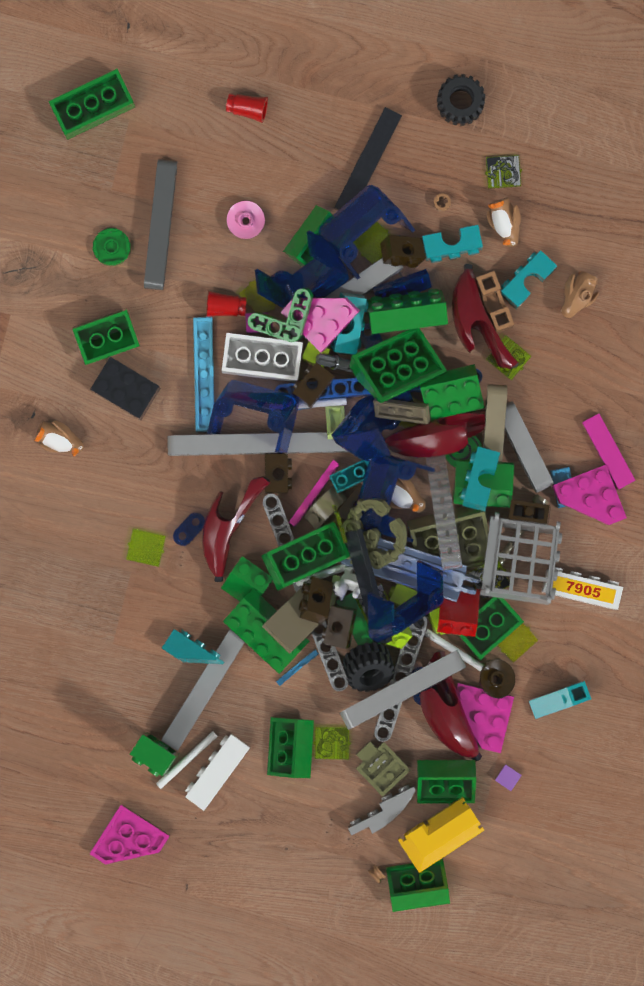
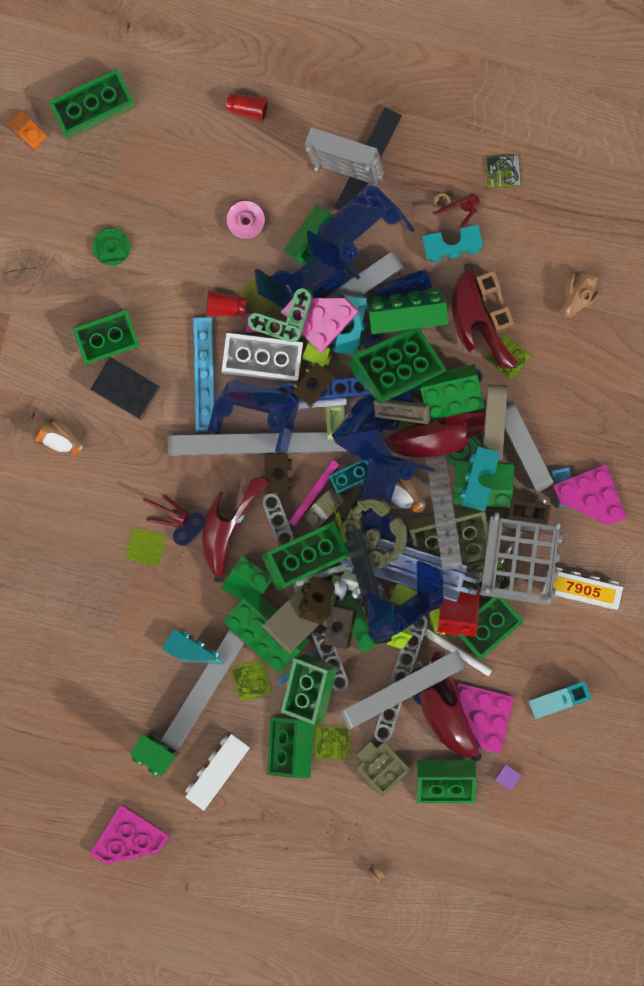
(27, 130): none -> orange slope
(160, 224): dark grey beam -> none
(178, 516): none -> dark red plant
(186, 760): white bar -> none
(251, 681): none -> clear neon green piece
(309, 689): none -> green brick
(334, 362): dark grey axle -> none
(344, 156): none -> light grey window
(368, 667): black tyre -> none
(369, 242): clear neon green piece -> none
(391, 808): light grey slope -> none
(402, 251): dark brown brick -> none
(417, 890): green slope -> none
(441, 835): yellow brick -> none
(461, 84): black tyre -> none
(467, 203): none -> dark red plant
(505, 221): animal -> none
(505, 678): dark brown dish -> none
(517, 642): clear neon green piece -> none
(538, 266): teal arch -> none
(608, 451): dark pink tile -> none

